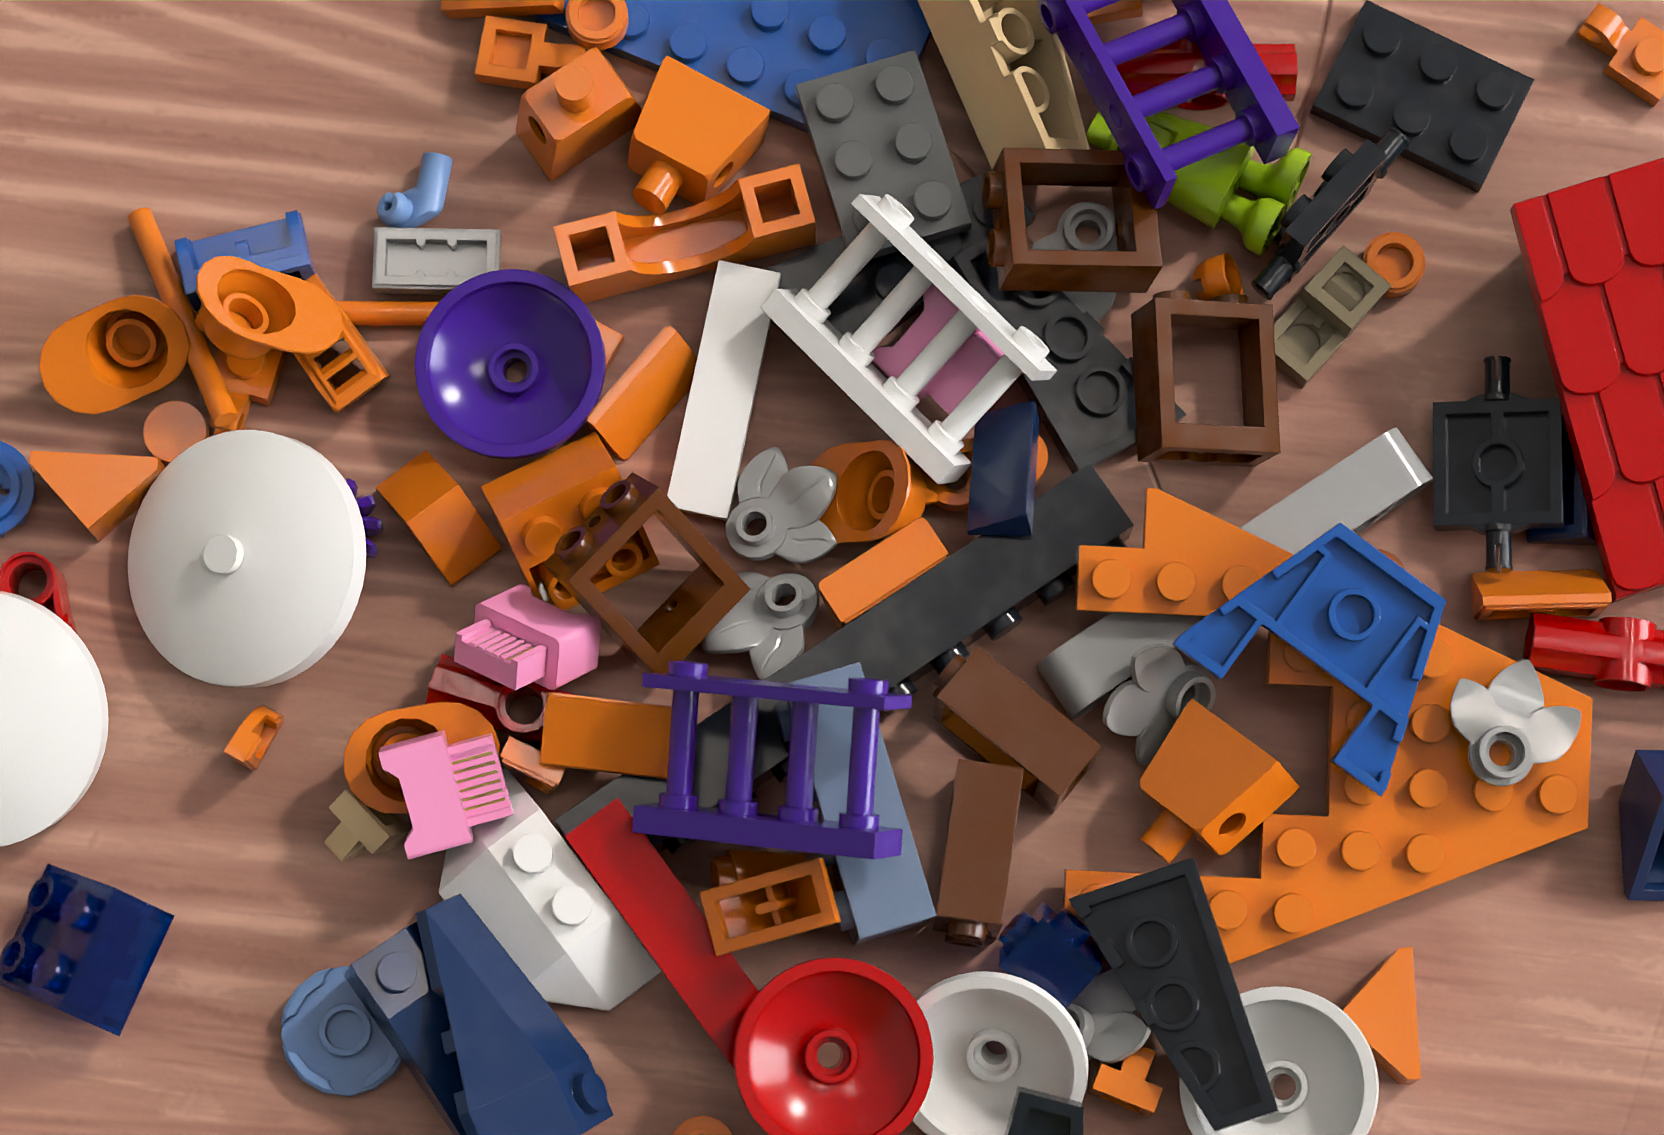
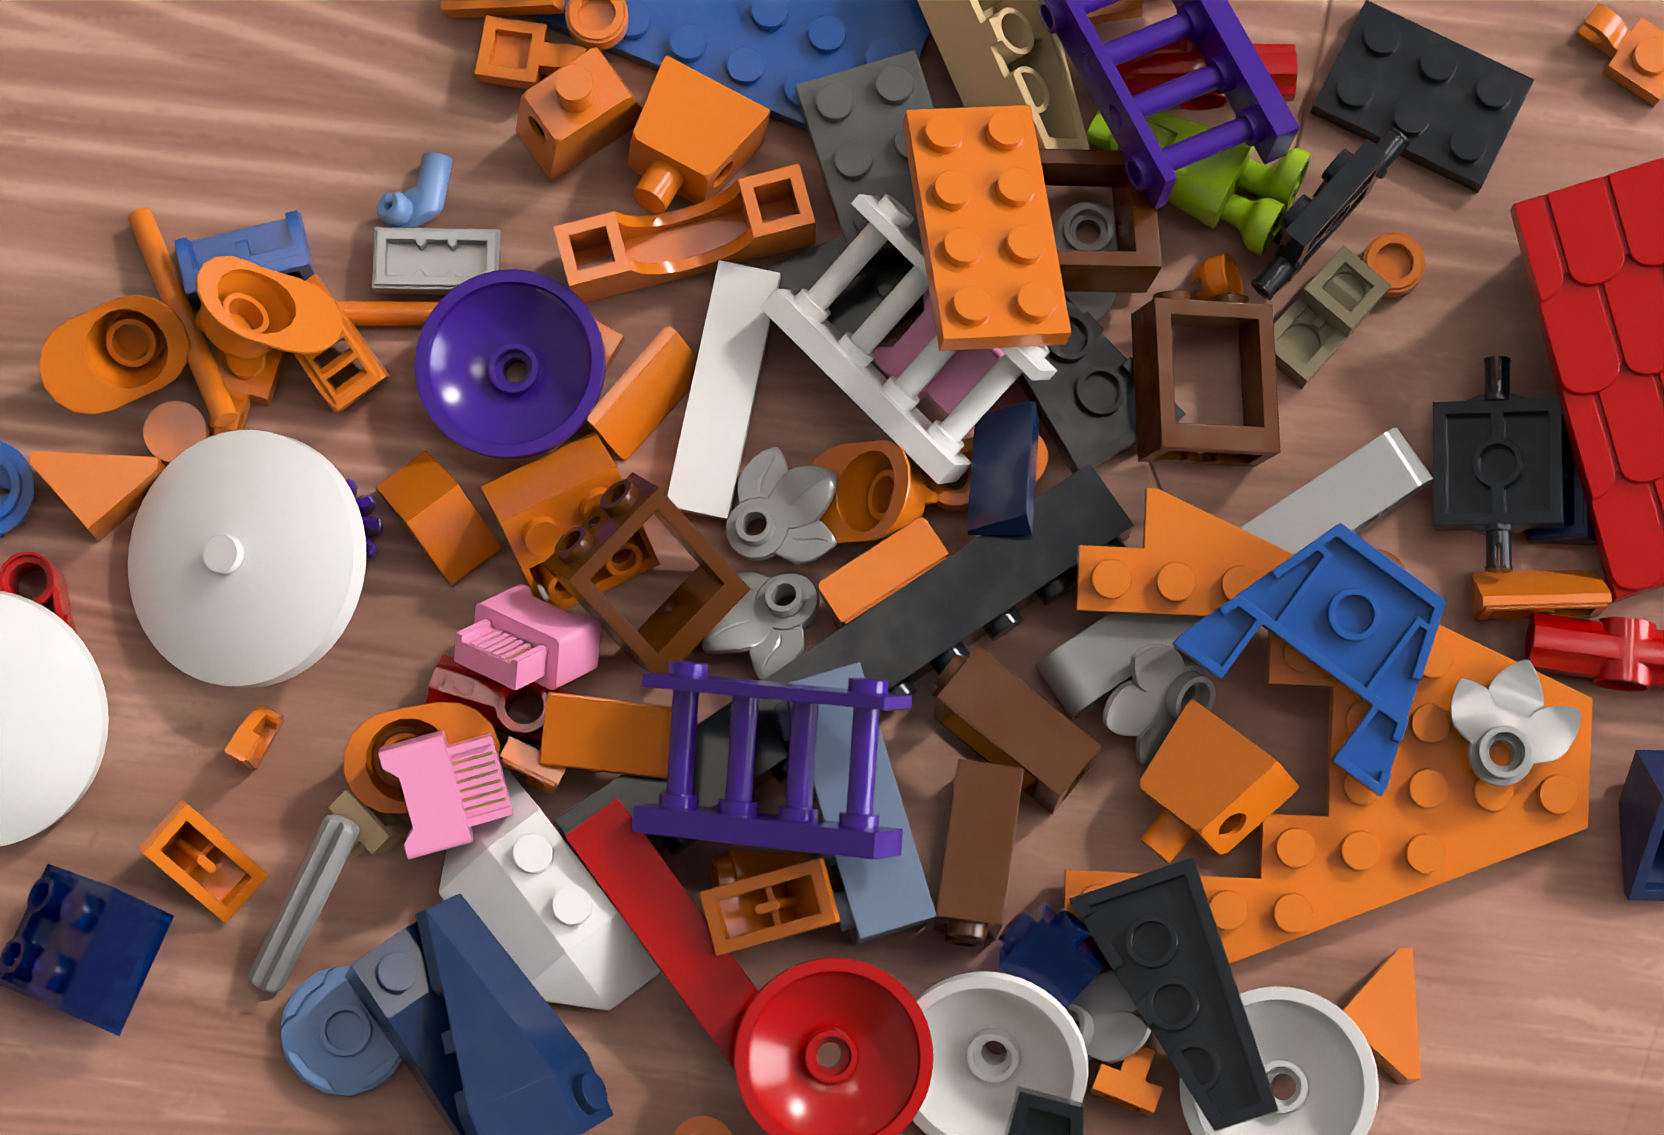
(203, 861): none -> orange slope
(303, 903): none -> light grey axle
(985, 228): none -> orange plate

